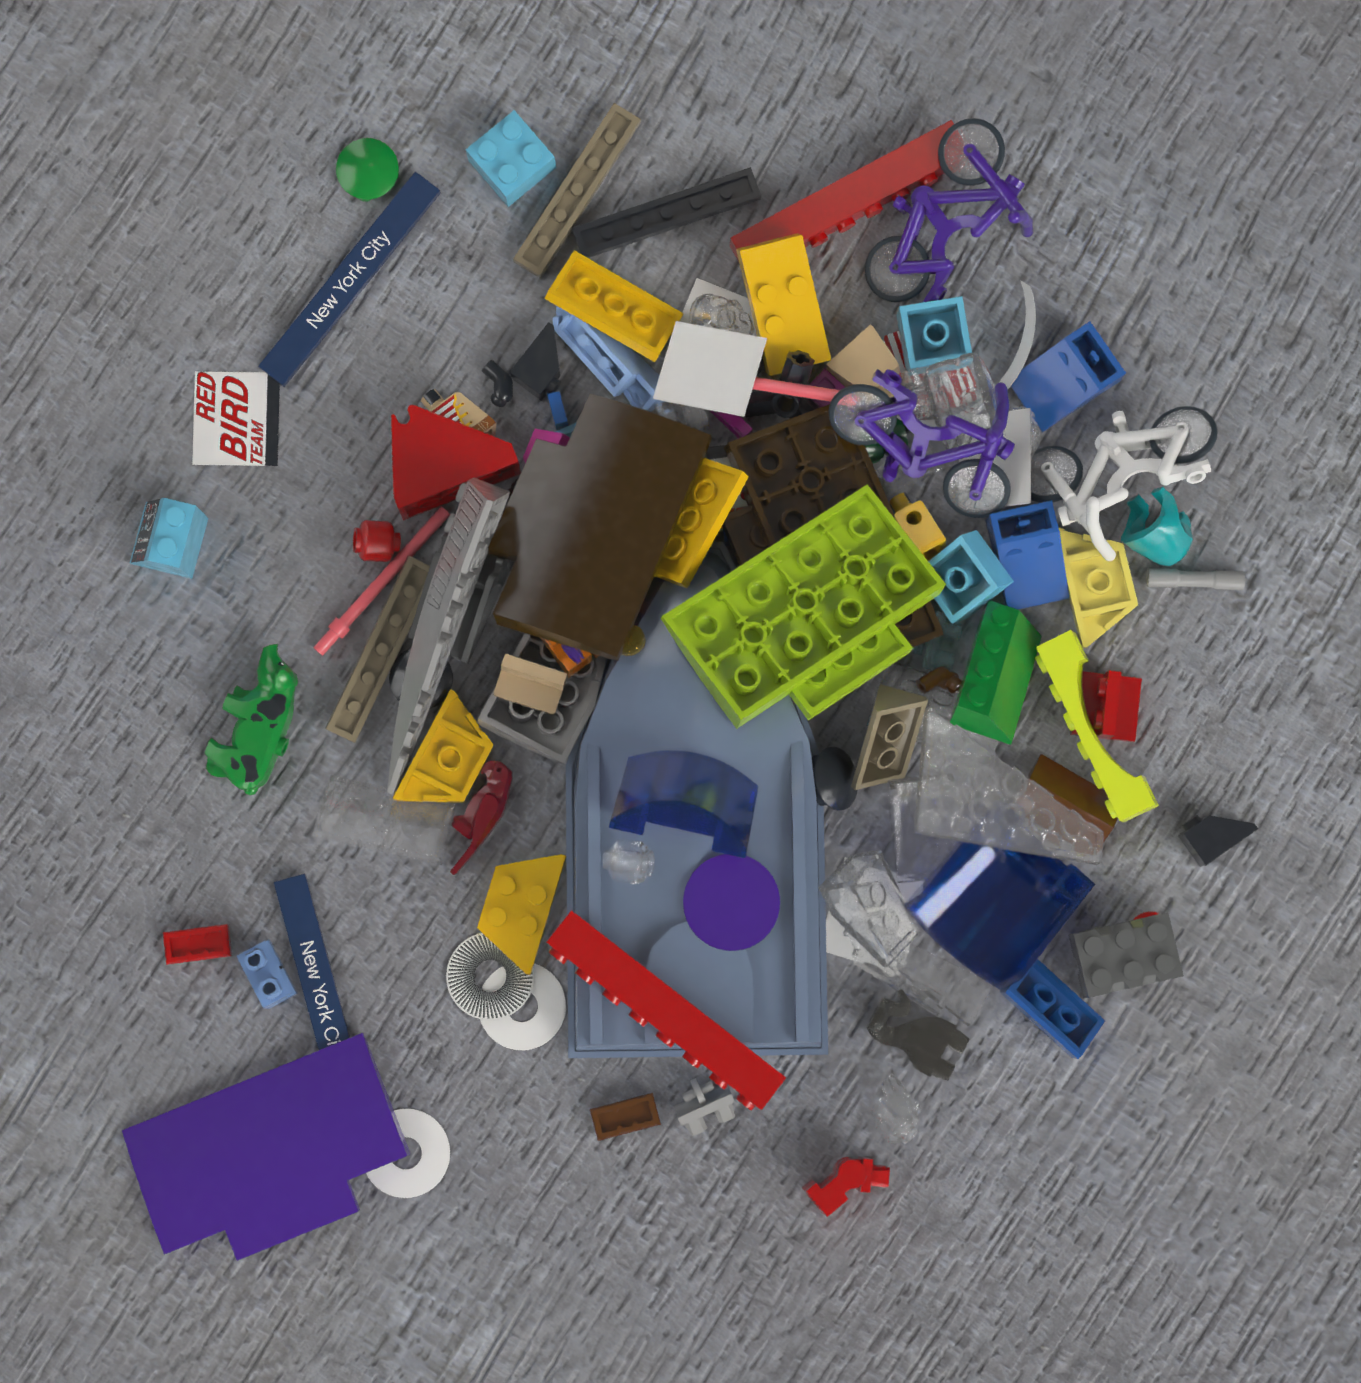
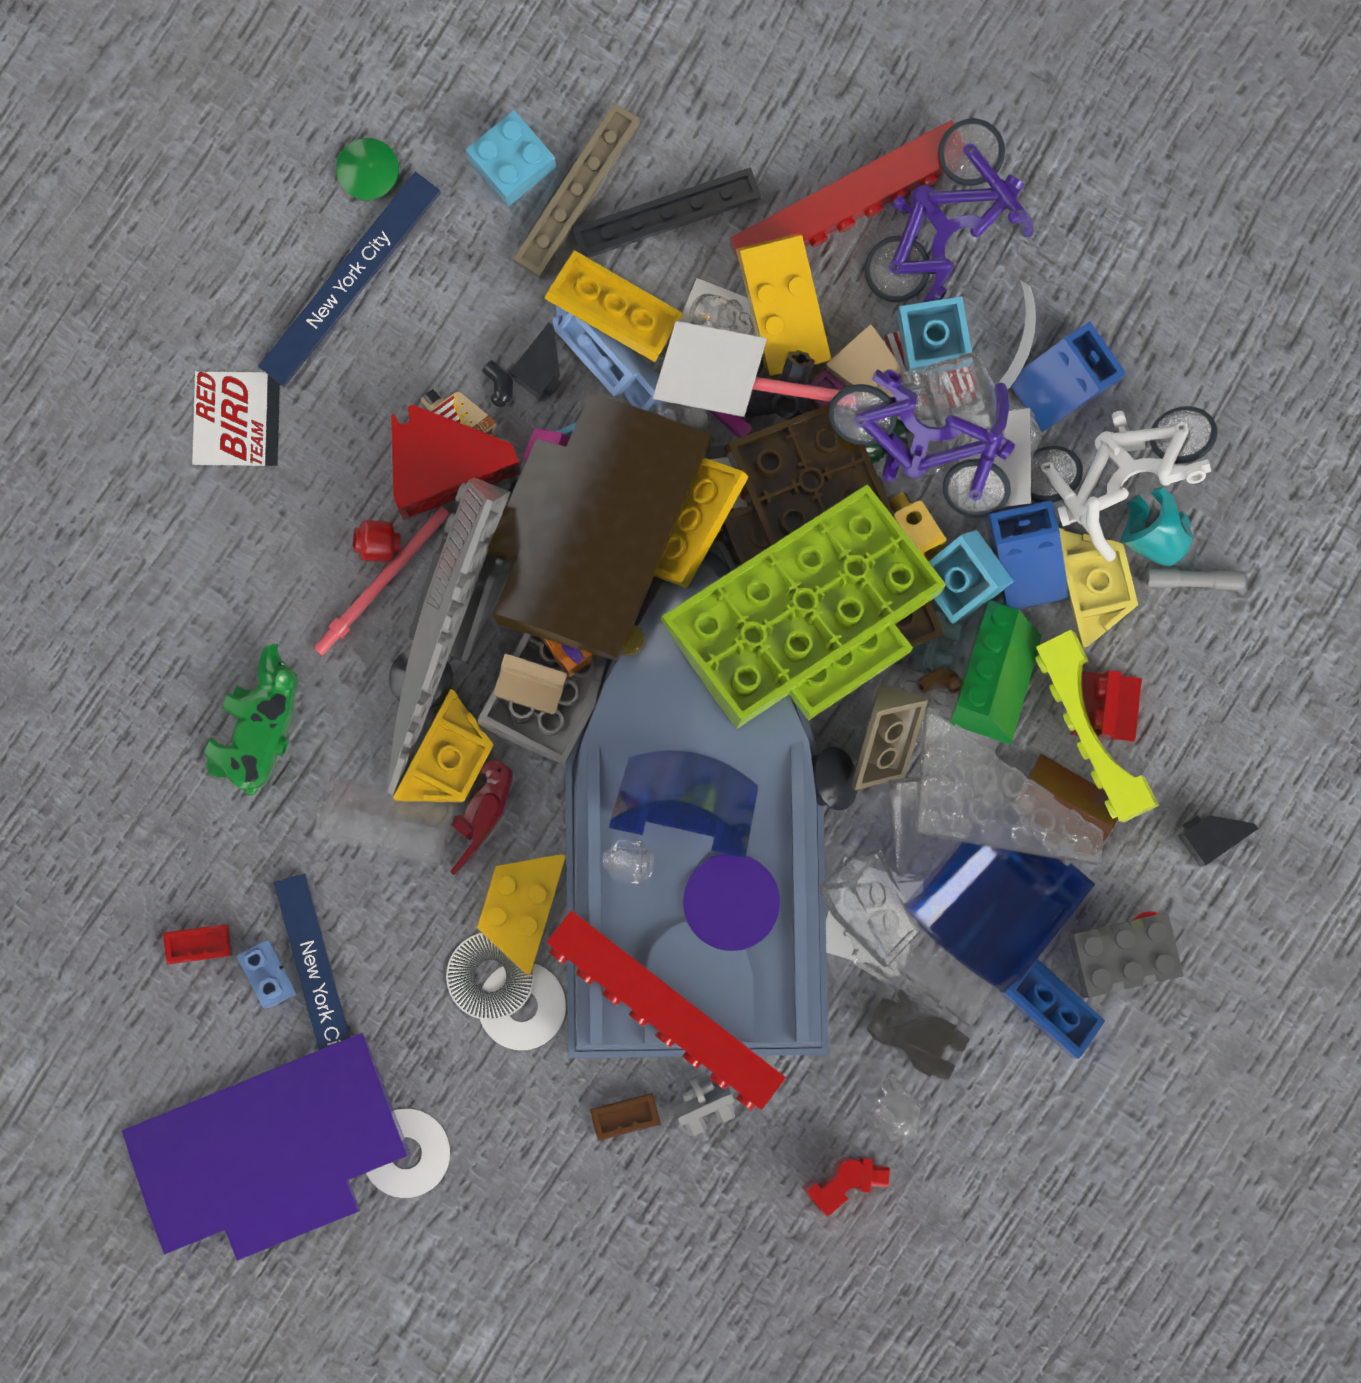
(169, 537): medium azure slope -> none
(379, 652): dark tan plate -> none
(557, 410): blue tile -> none

